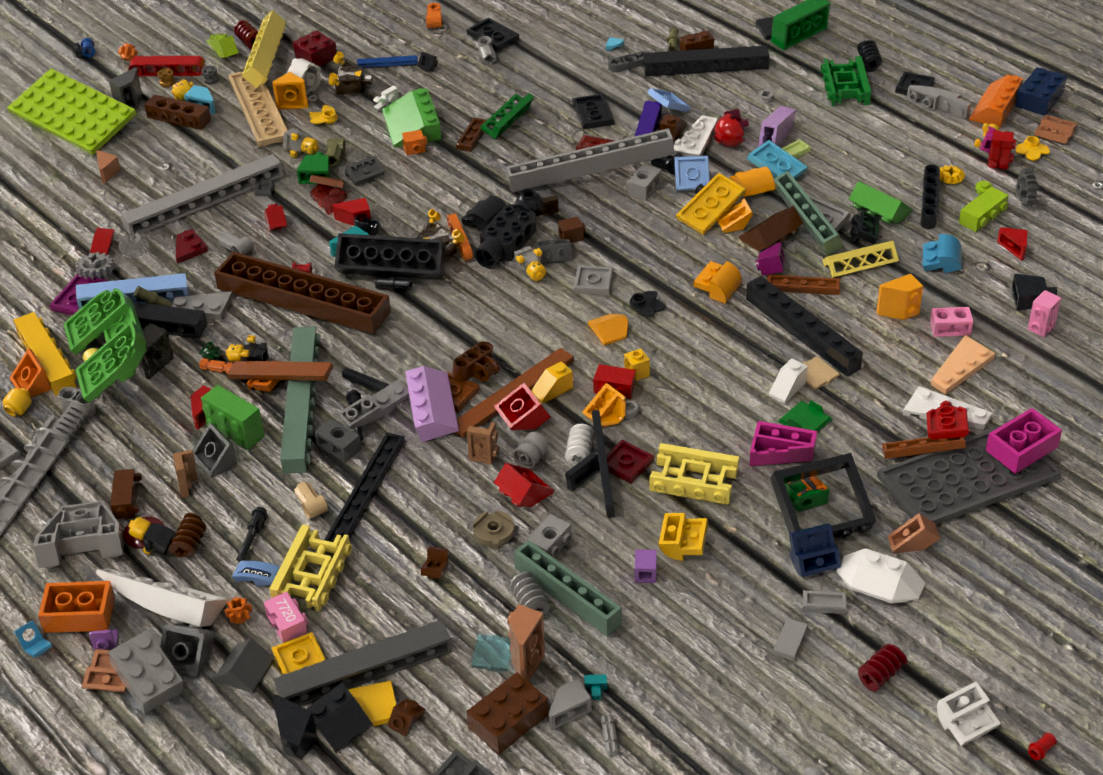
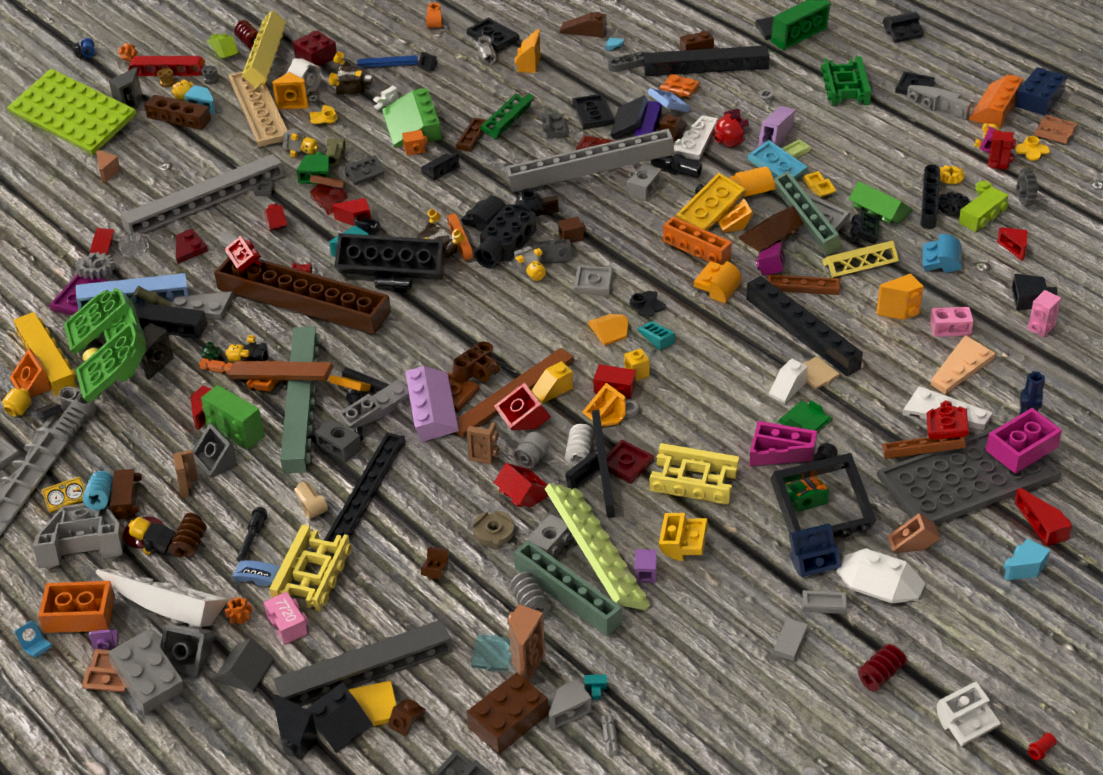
(49, 410): none -> black tile
(64, 494): none -> slope
(98, 490): none -> medium azure piece
(243, 253): none -> red bracket
(298, 653): yellow tile -> none
(349, 383): none -> light orange tile
(441, 166): none -> black bracket
(529, 54): none -> light orange slope
(553, 124): none -> dark grey bracket
(587, 25): none -> reddish brown slope
(597, 547): none -> yellowish green plate
(629, 117): none -> black tile
(654, 337): none -> teal slope
(673, 39): olive pin -> none
(680, 86): none -> orange plate
(691, 172): light blue tile -> none
(696, 241): none -> orange brick
(819, 185): none -> yellow slope
(825, 451): none -> black wheel
(870, 55): black piece -> none
(903, 26): none -> black brick
(952, 203): none -> black wheel
(1027, 561): none -> medium azure slope
(1033, 392): none -> dark blue piece
(1044, 518): none -> red slope

